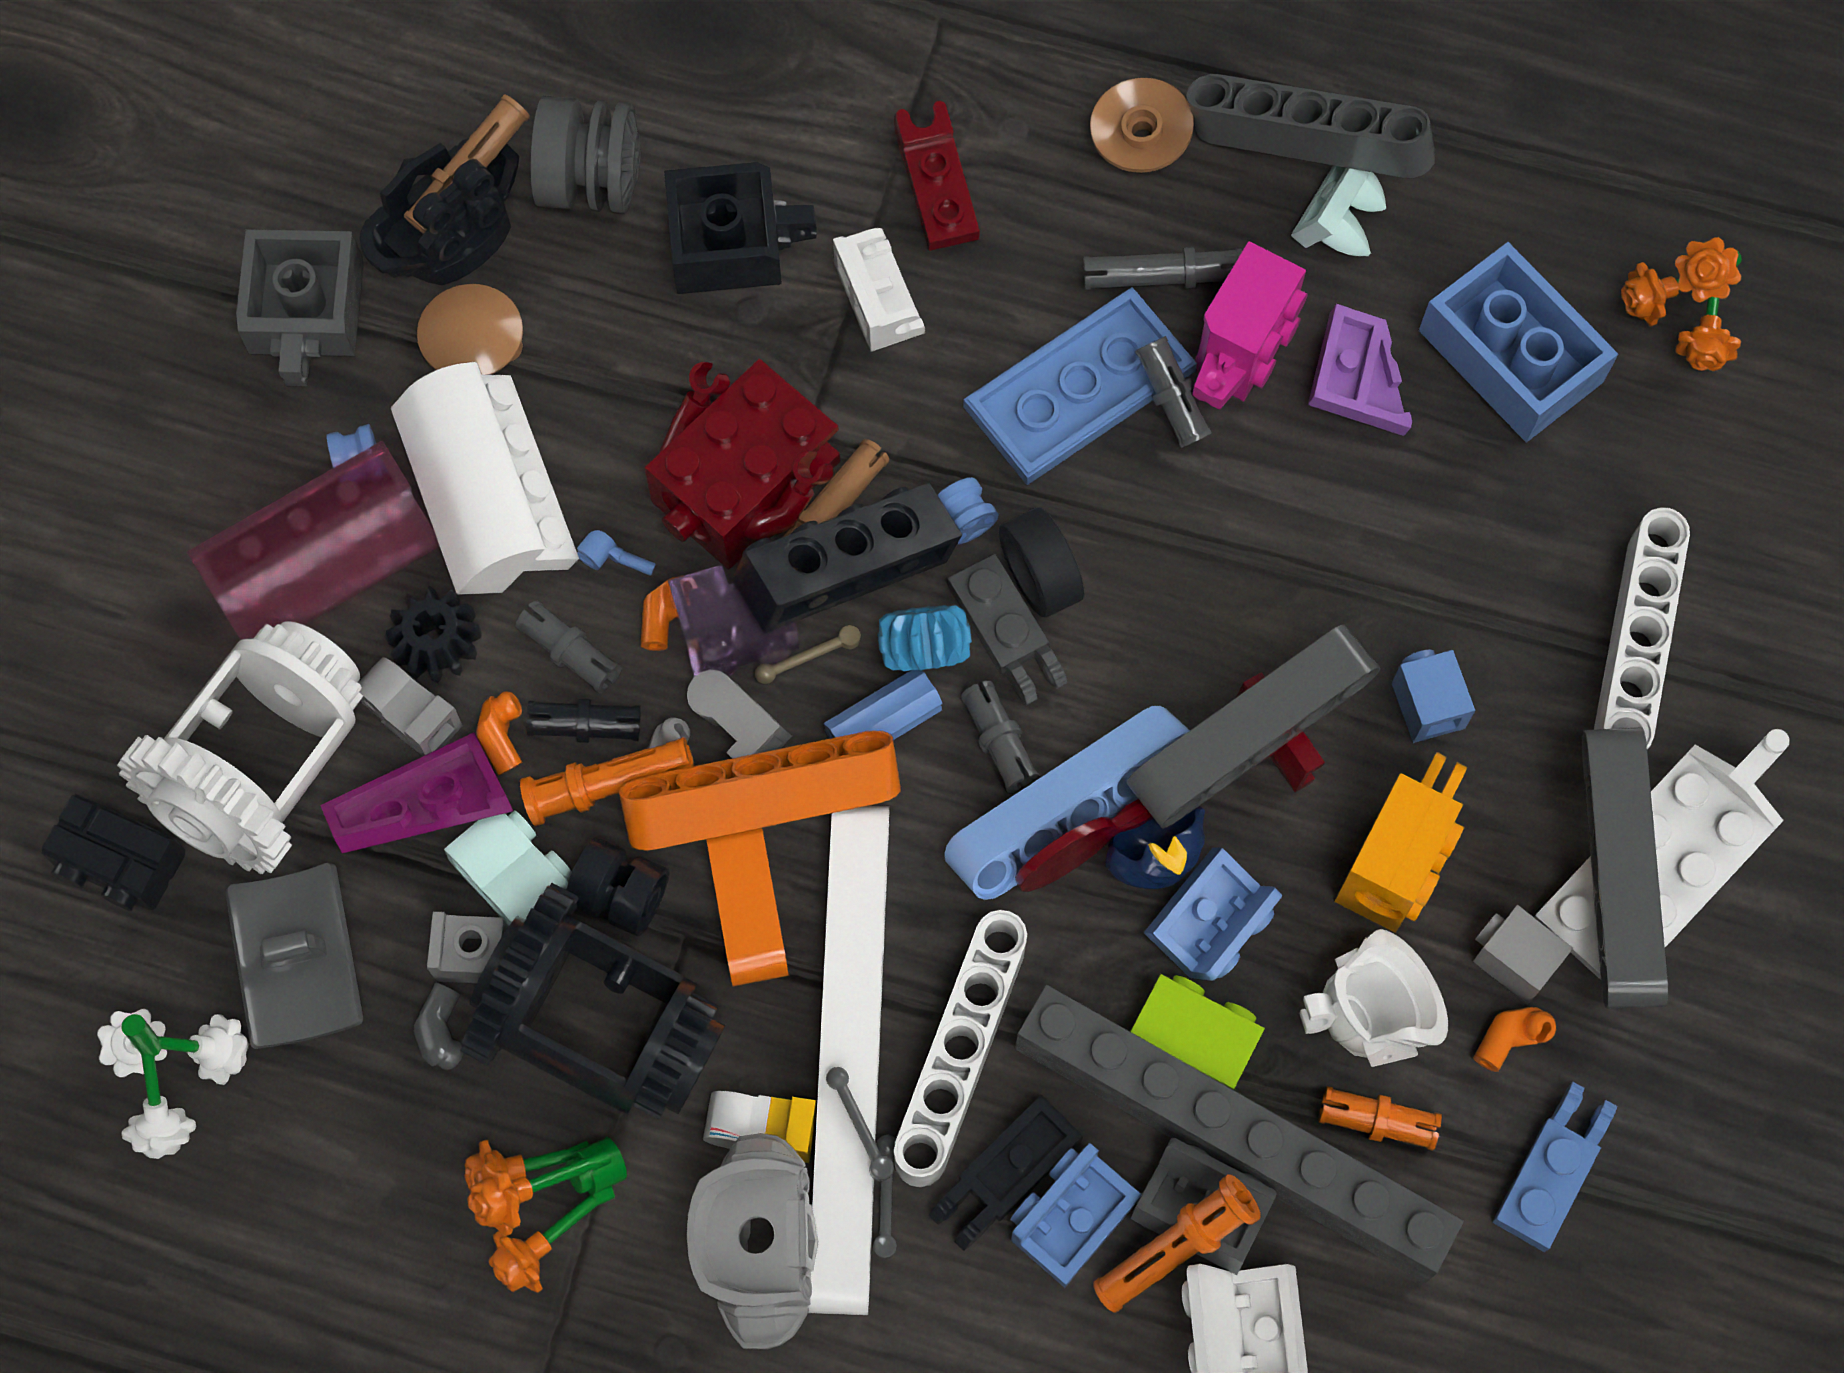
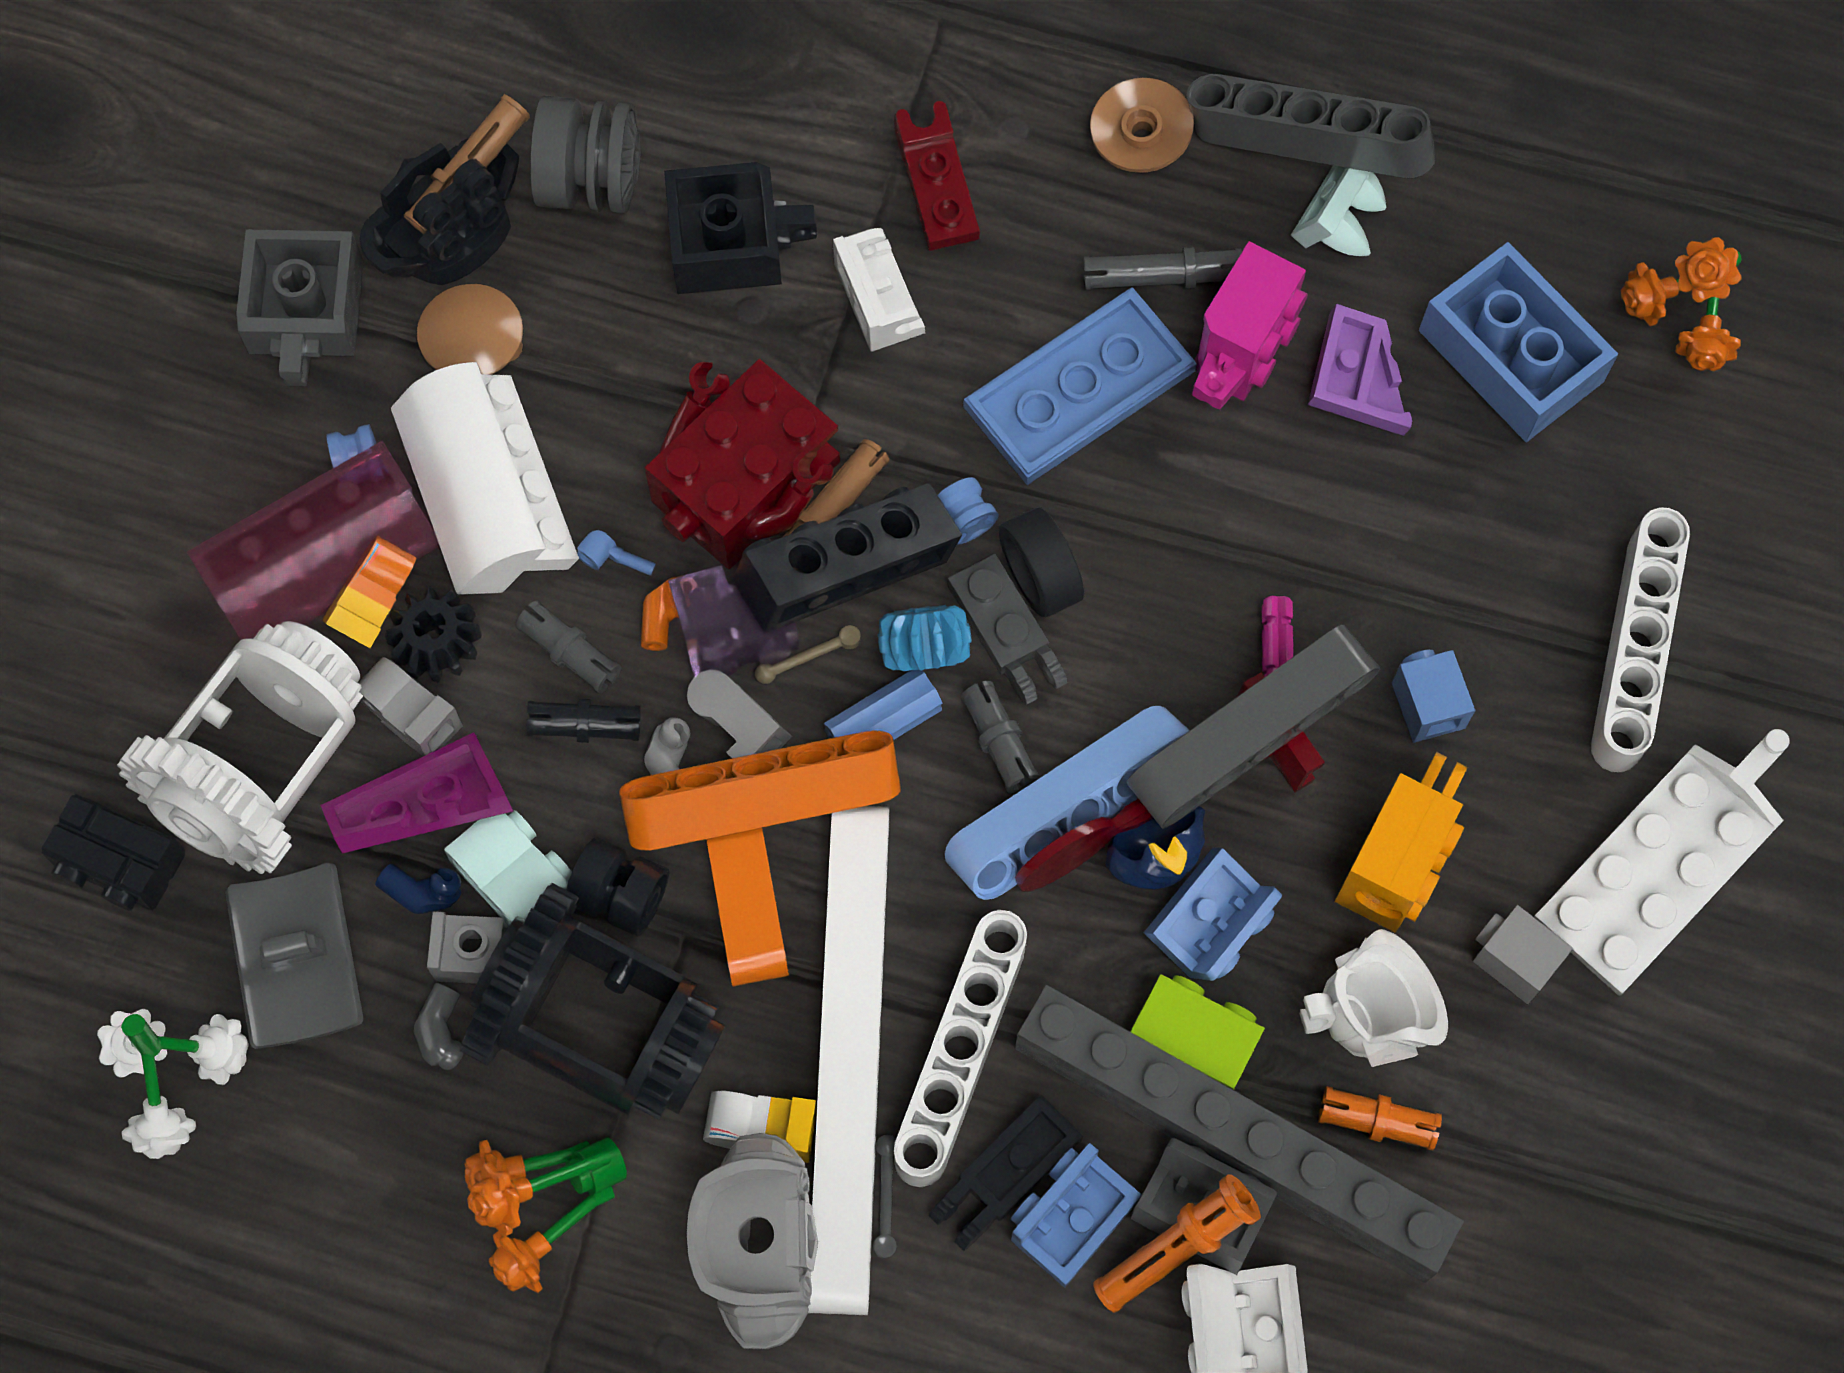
(370, 591): none -> leg
(424, 895): none -> dark blue arm
(493, 731): orange arm -> none
(581, 786): orange pin -> none
(881, 1166): dark grey hinge -> none
(1173, 391): dark grey pin -> none
(1277, 632): none -> dark pink axle
(1511, 1030): orange arm -> none
(1553, 1173): medium blue hinge -> none
(1624, 868): dark grey beam -> none

